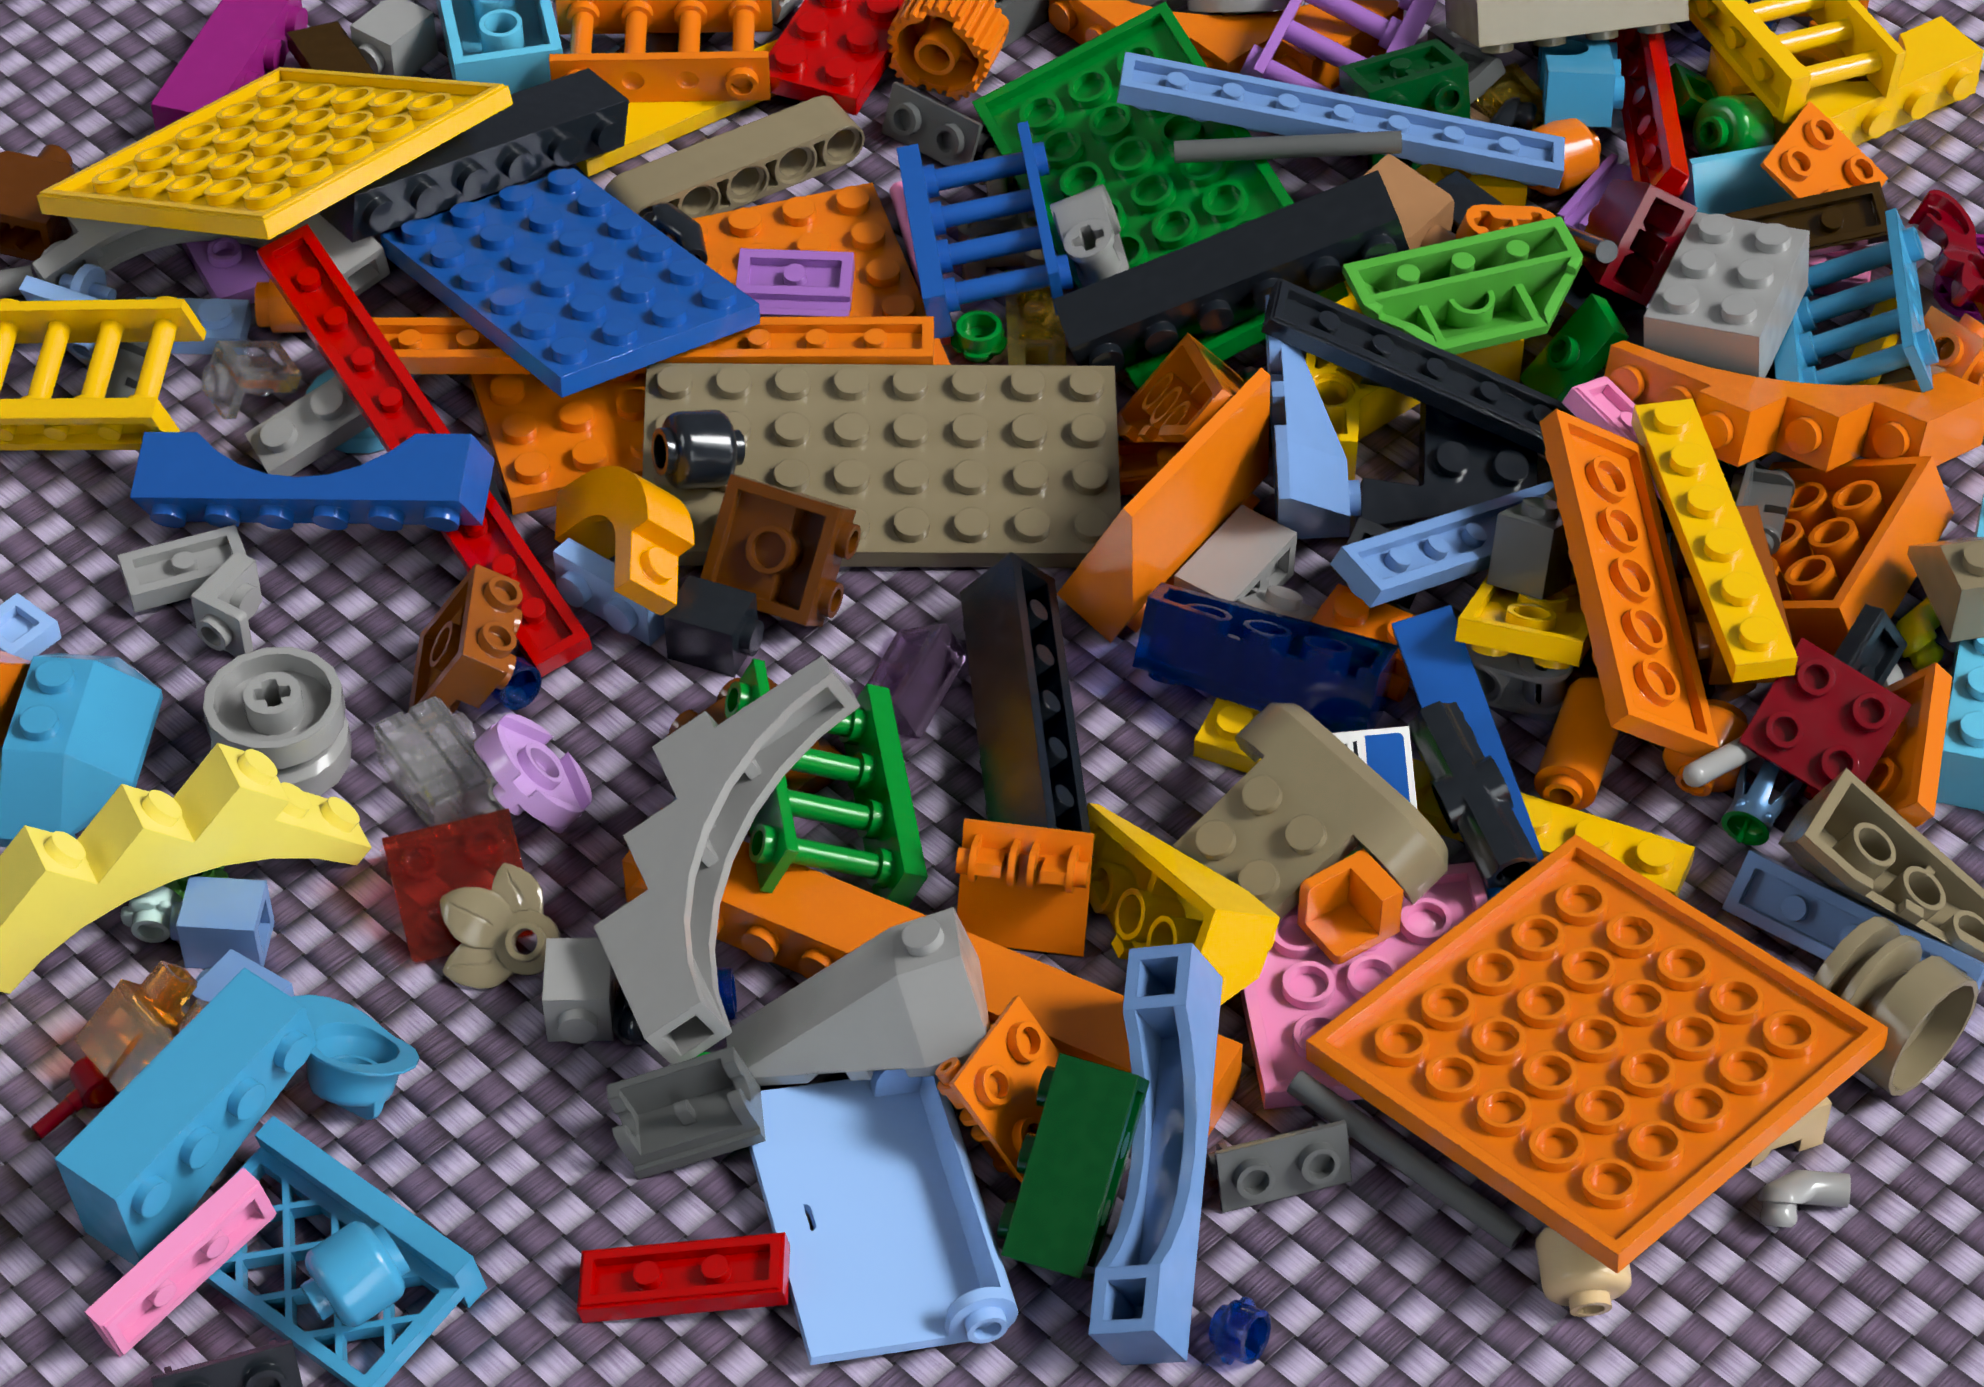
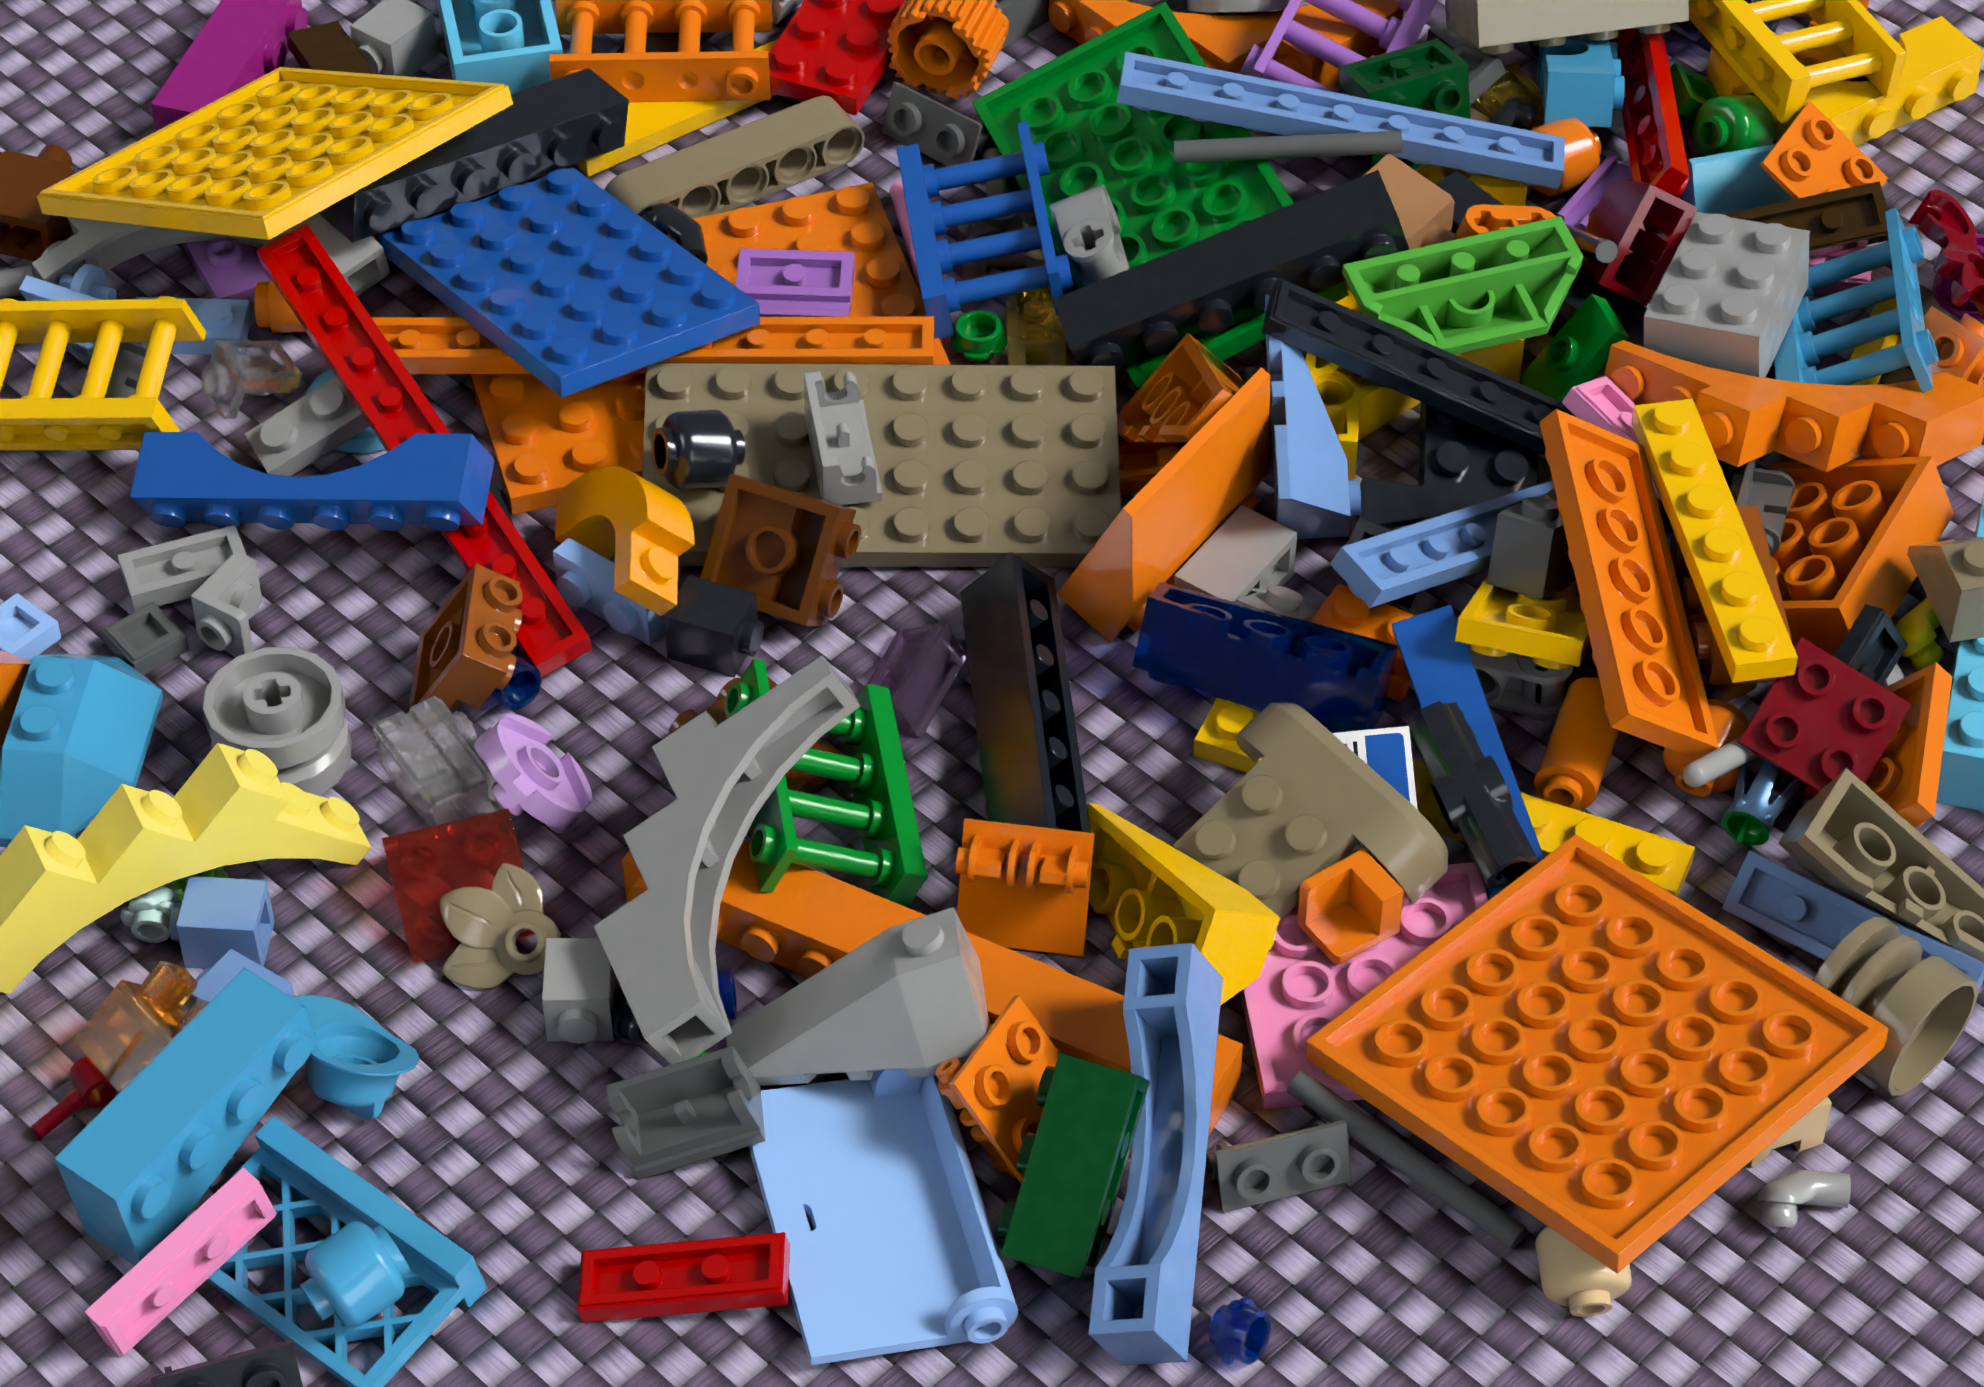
(145, 639): none -> dark grey tile
(840, 442): none -> light grey hinge

